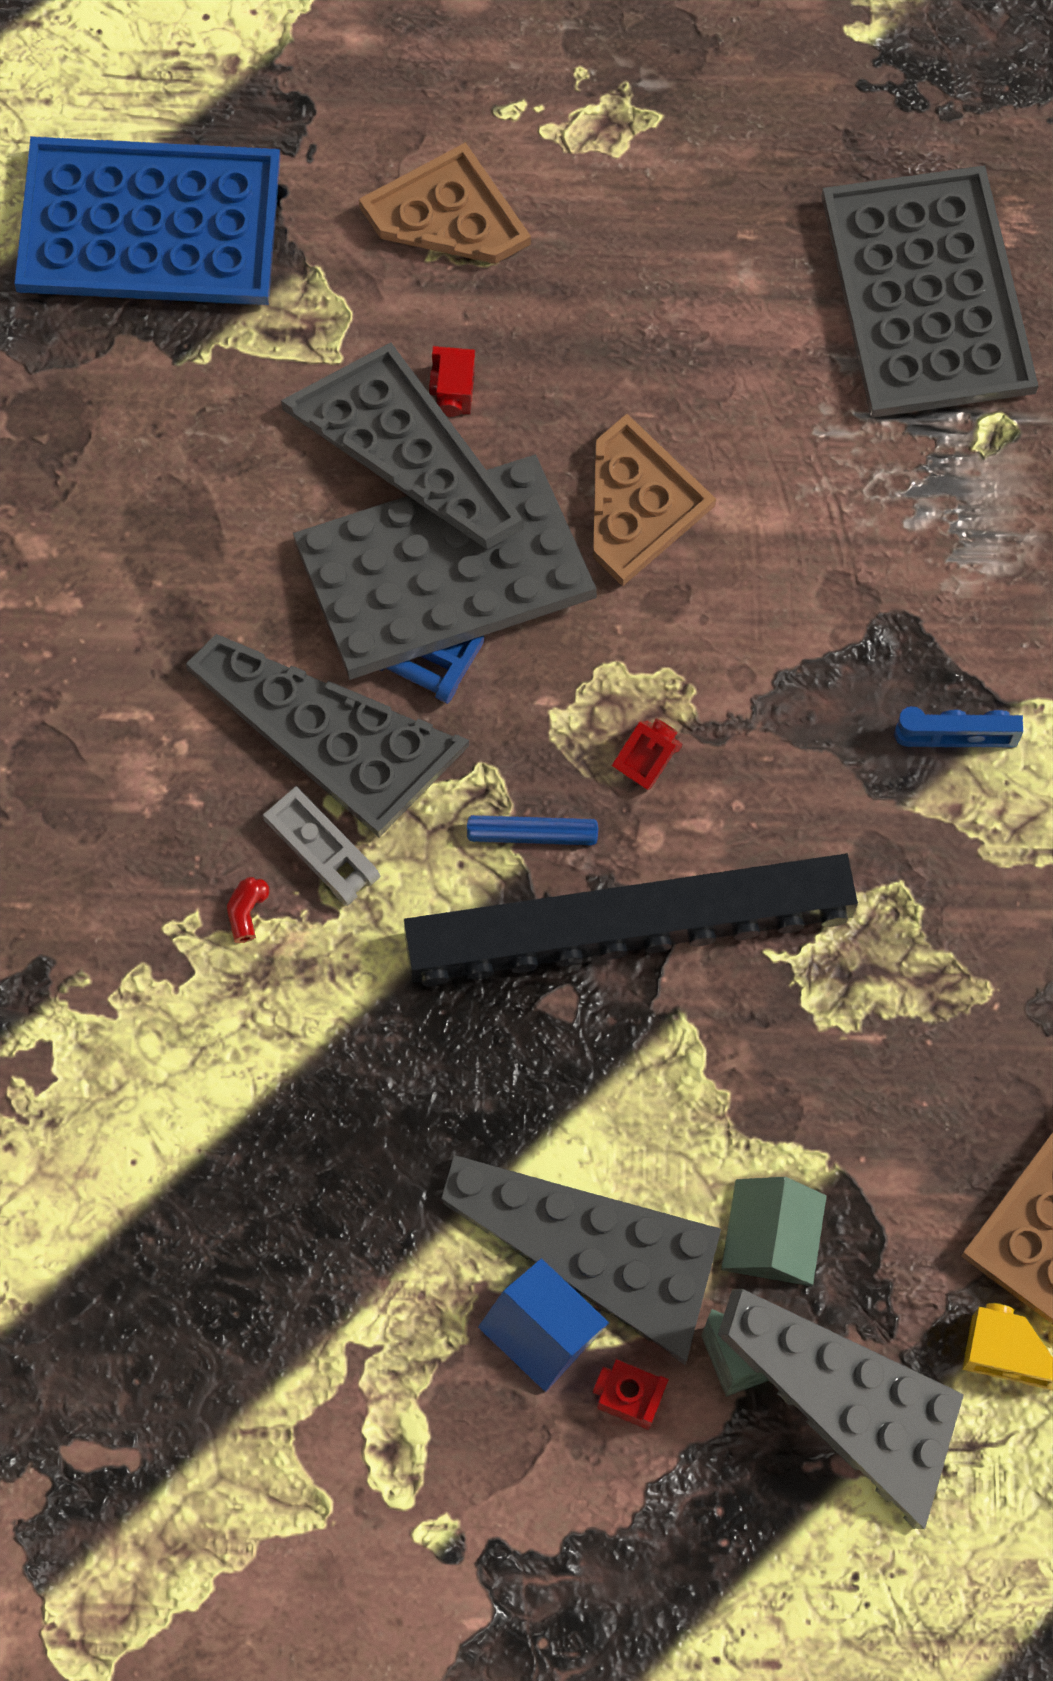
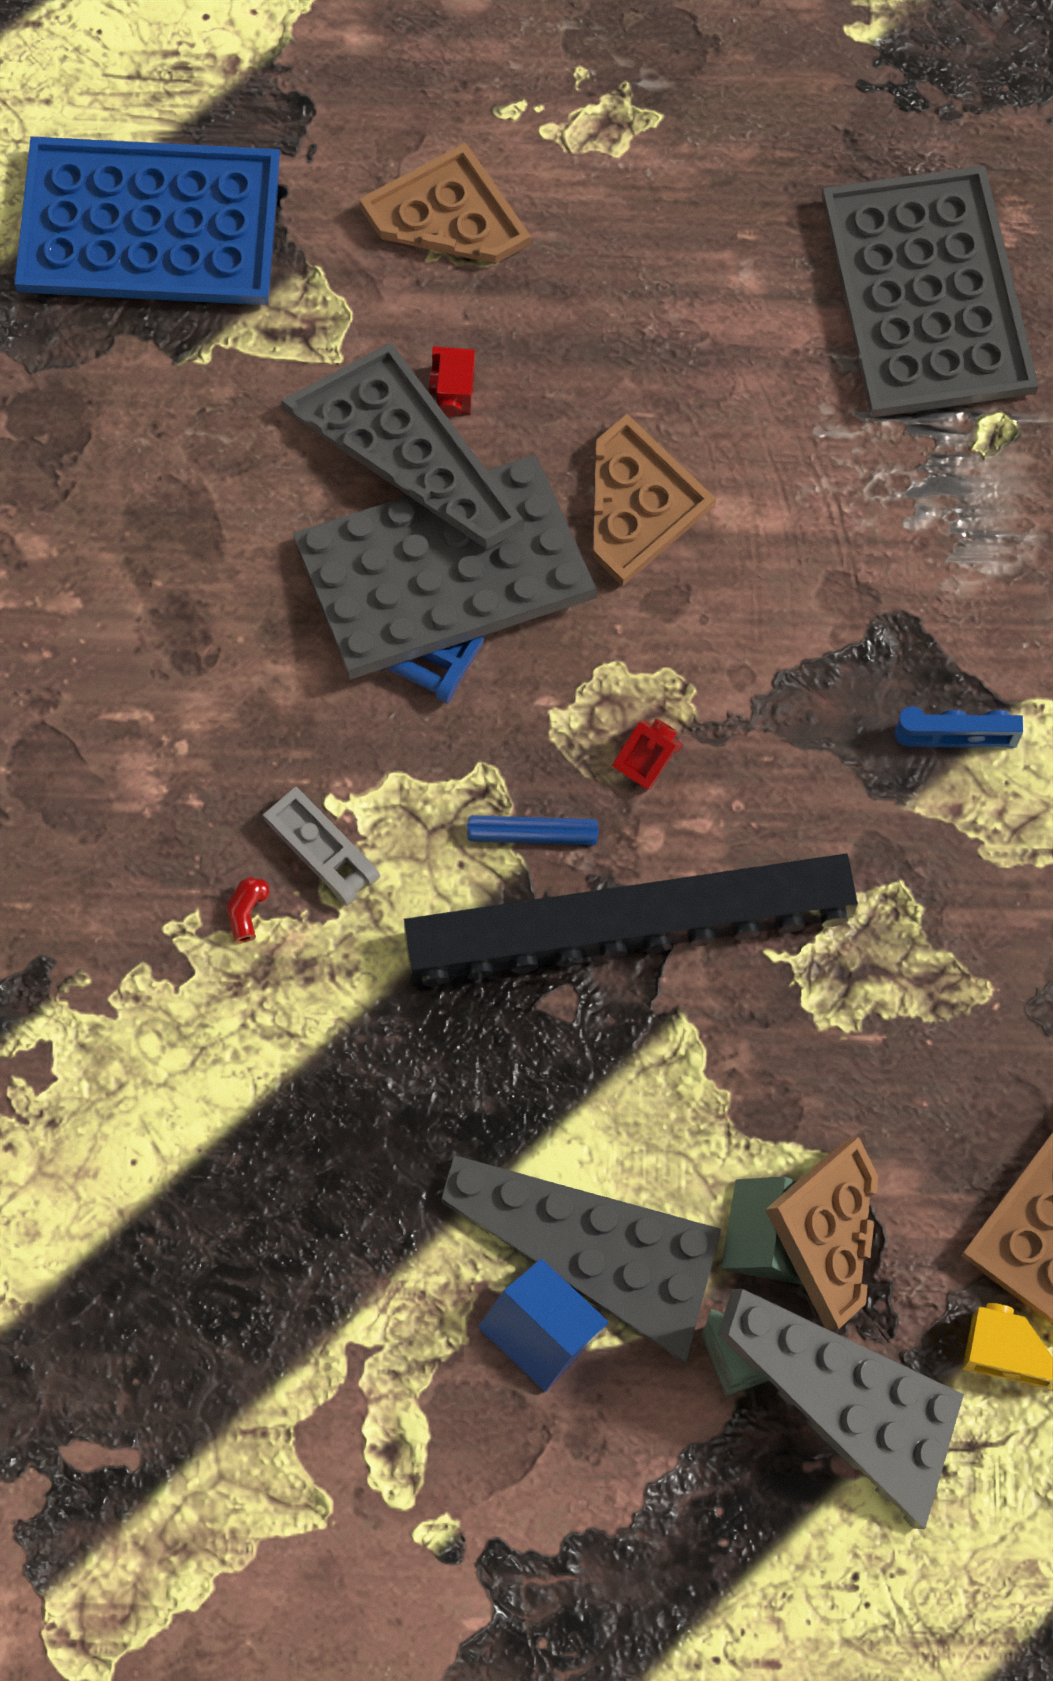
(342, 740): dark grey wing -> none
(638, 1409): red brick -> none
(829, 1231): none -> medium nougat plate

